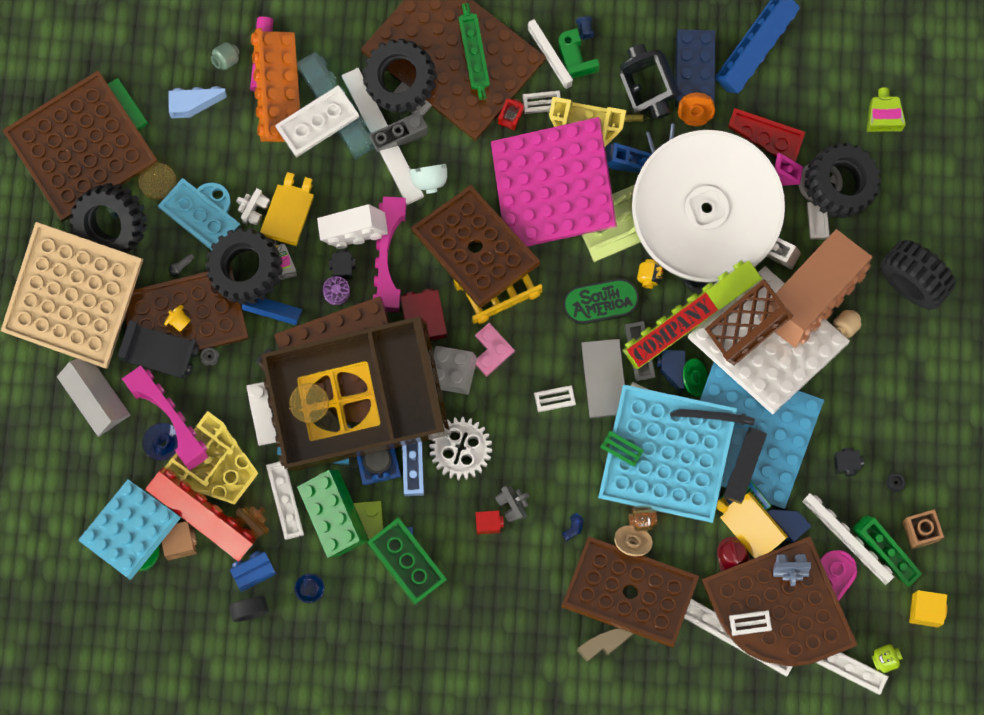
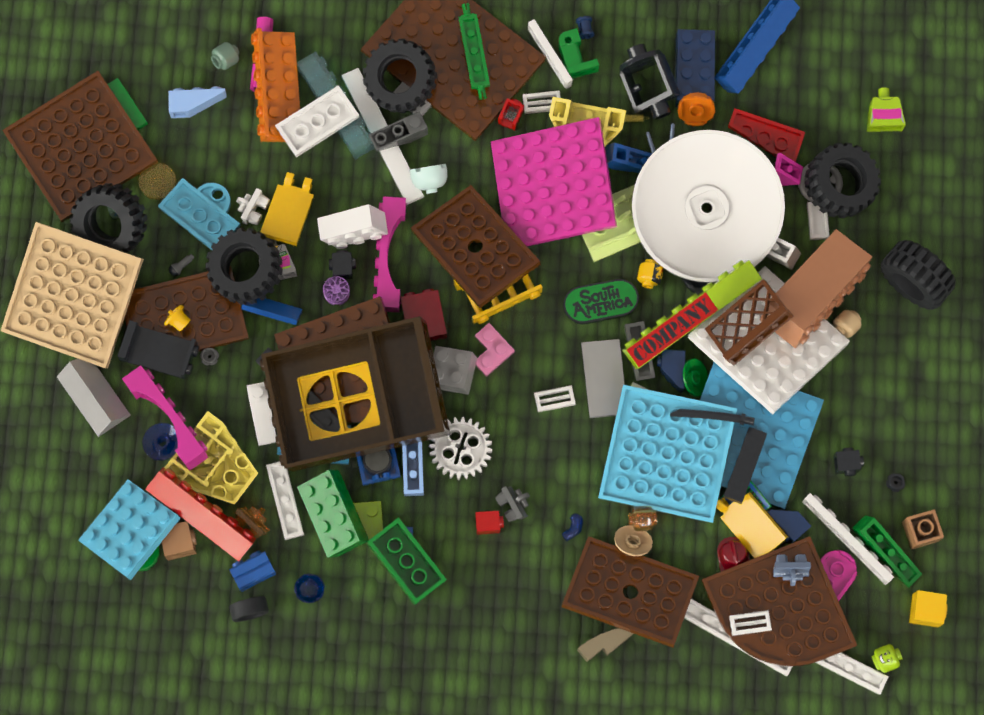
(309, 403): clear yellow tile -> none
(607, 440): green tile -> none

